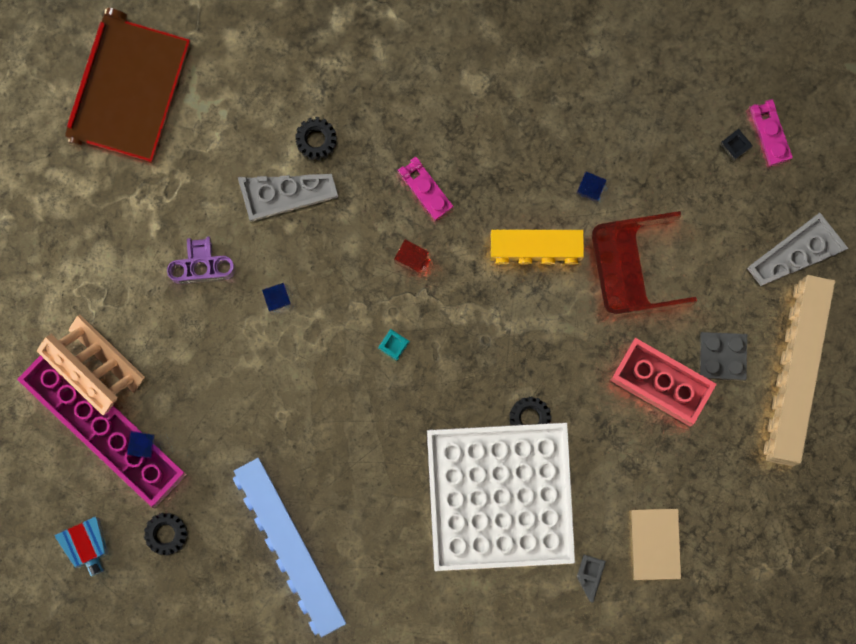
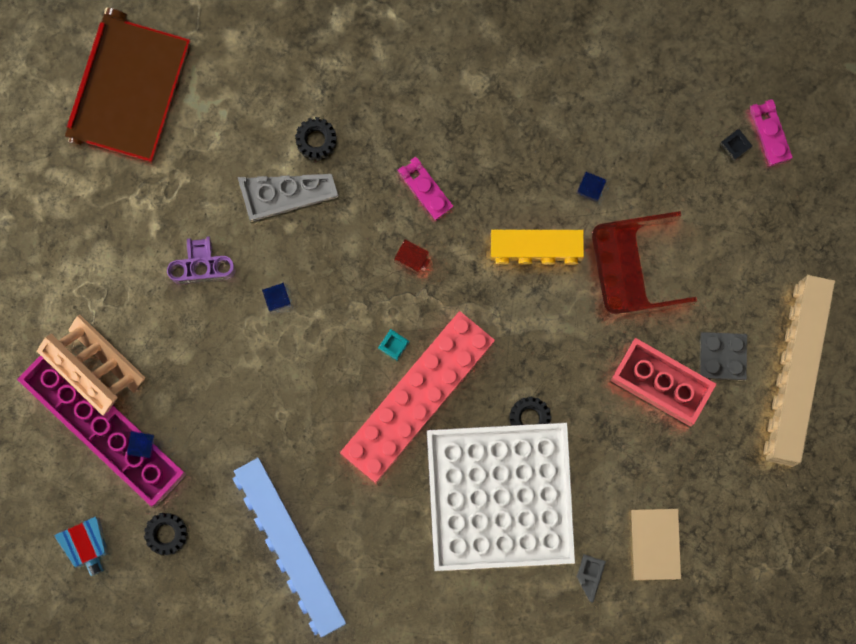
(417, 397): none -> coral brick
(803, 248): light grey wing -> none

